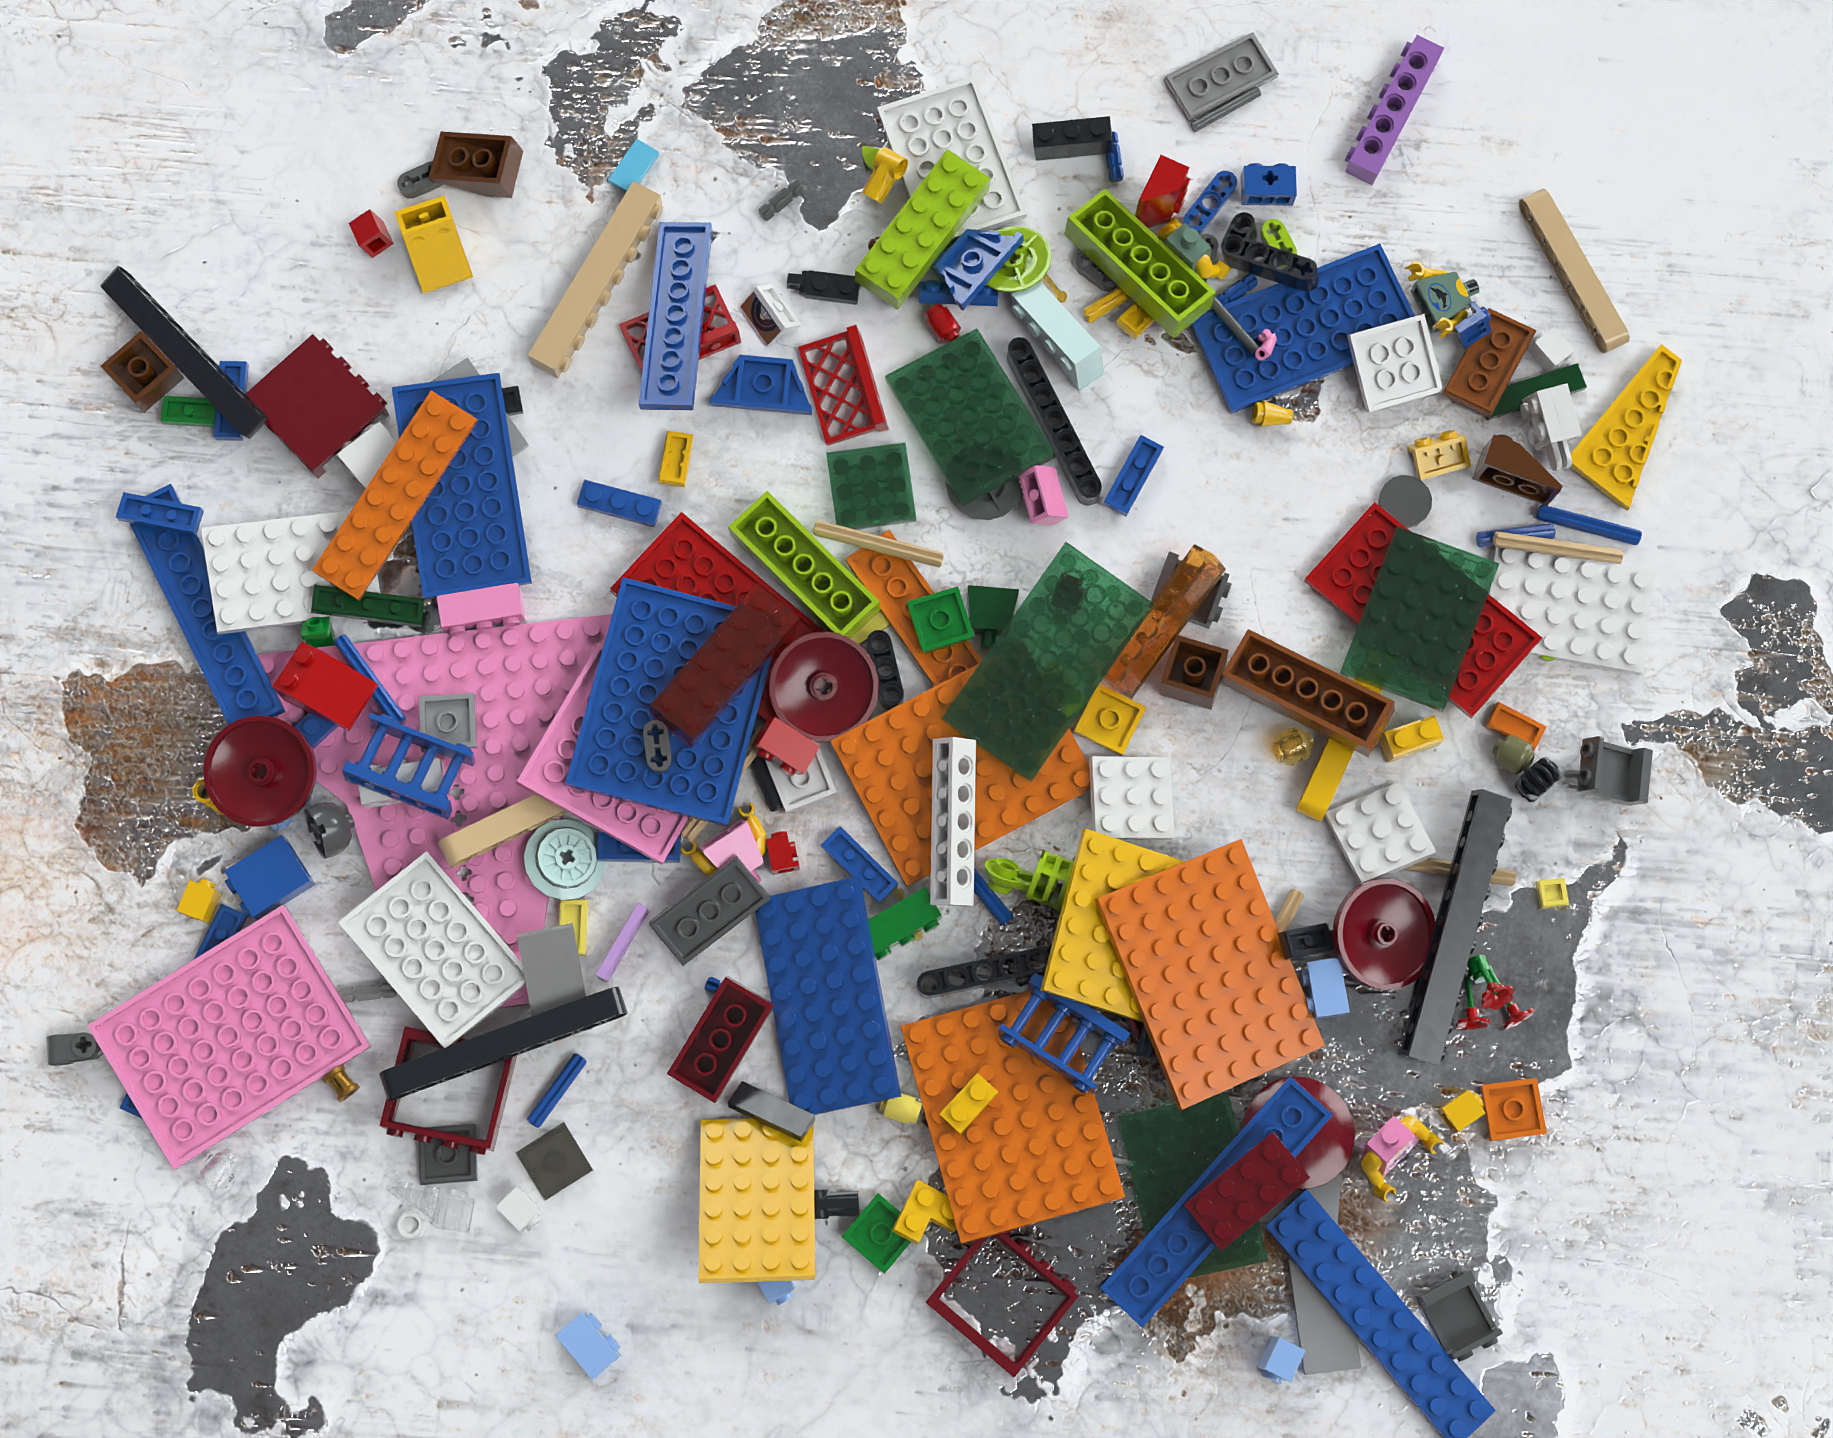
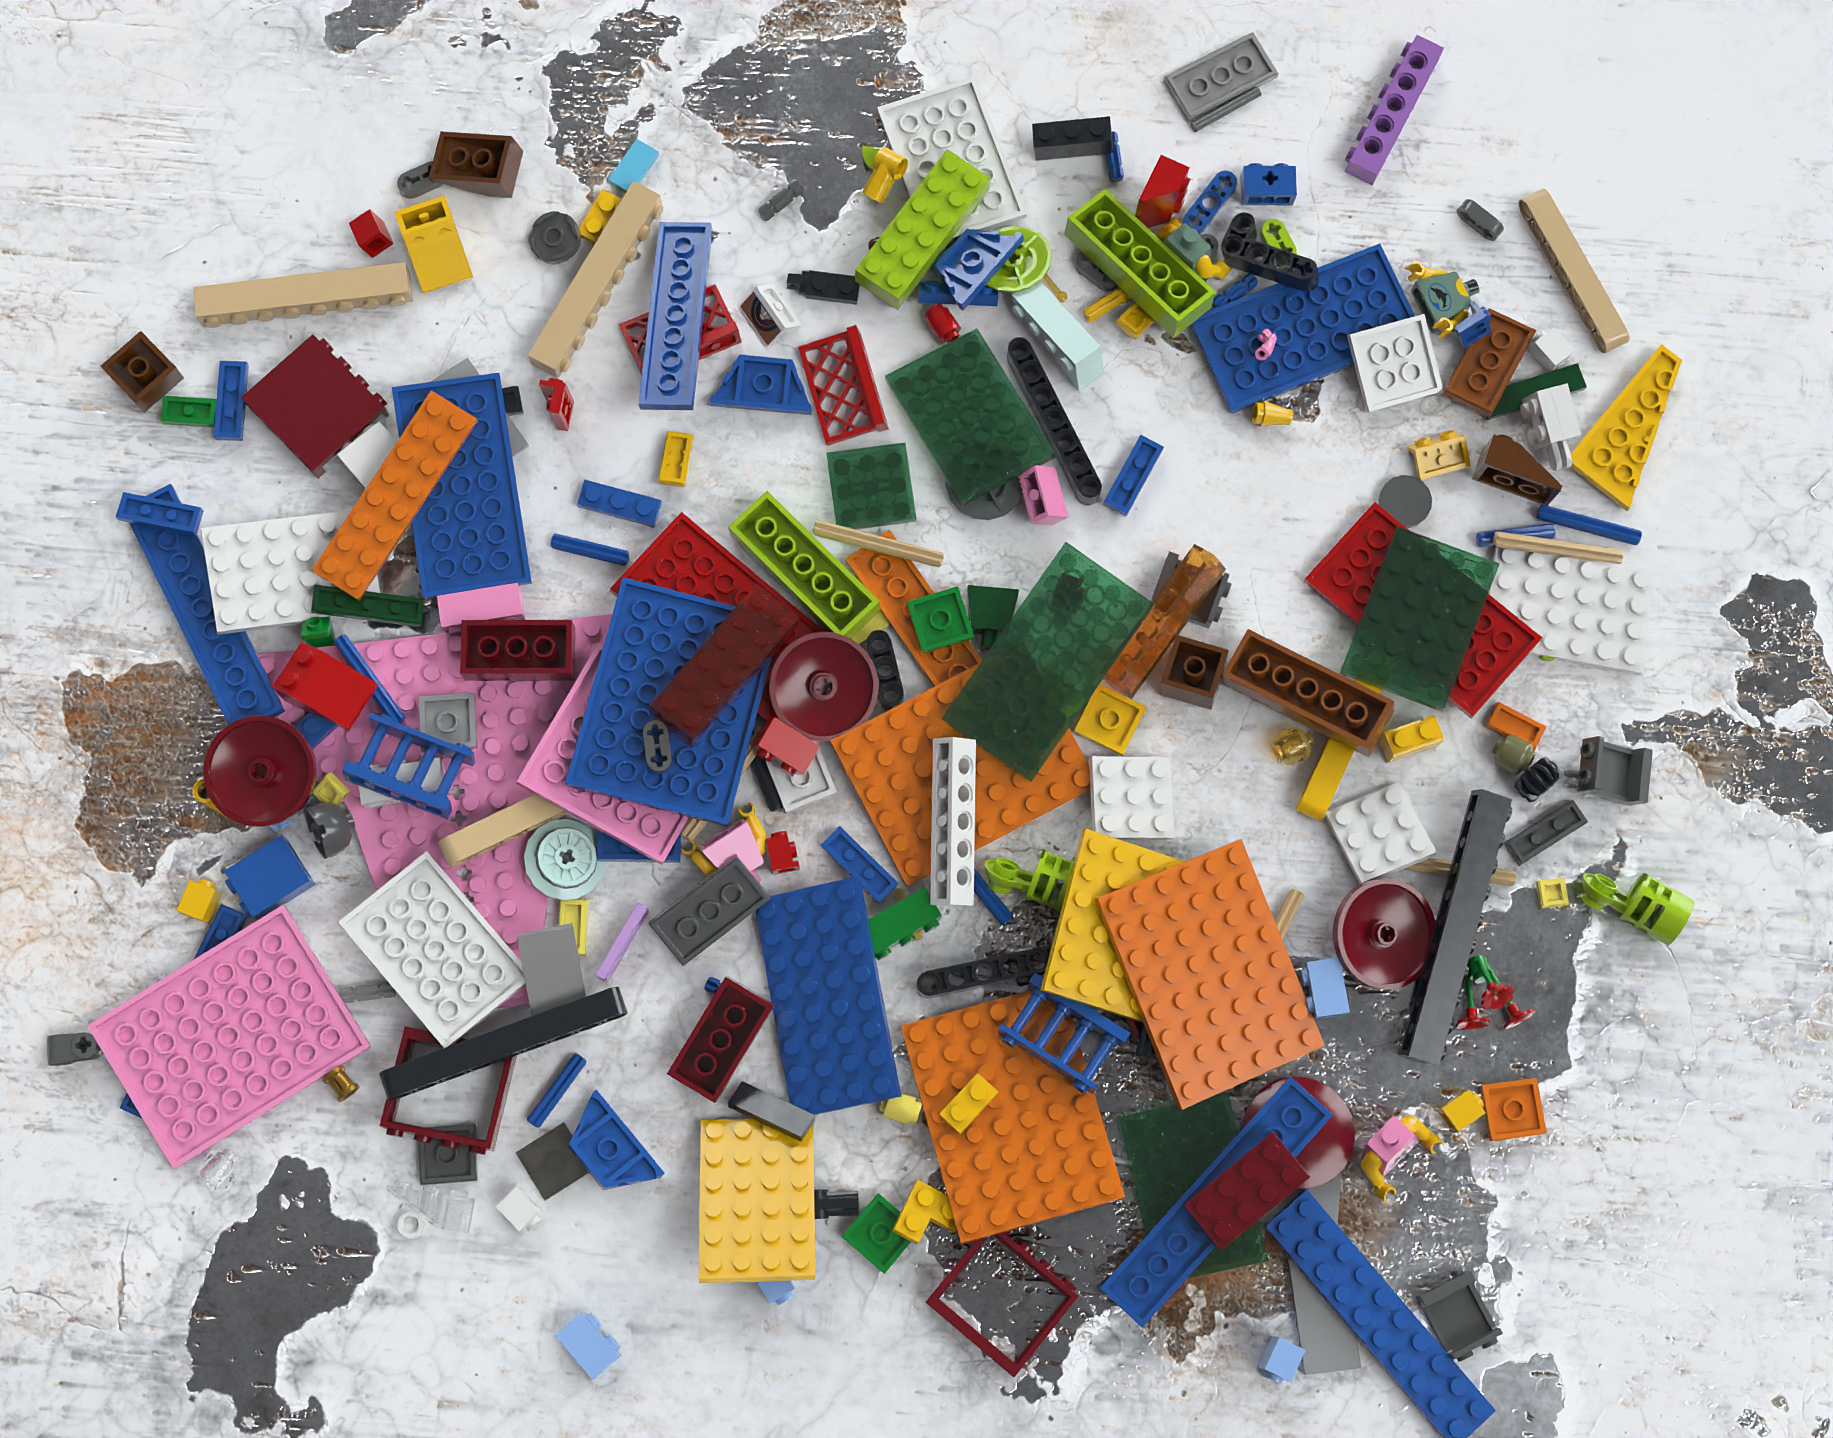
(184, 352): black beam -> none
(303, 294): none -> tan brick
(331, 790): none -> light yellow tile
(517, 650): none -> dark red brick
(555, 237): none -> dark grey tile
(558, 402): none -> red bracket
(590, 549): none -> blue axle
(598, 216): none -> yellow plate
(610, 1148): none -> blue wing
(1234, 326): dark grey bar -> none
(1306, 941): black hinge -> none
(1480, 220): none -> dark grey beam
(1546, 832): none -> dark grey tile
(1646, 906): none -> lime cylinder

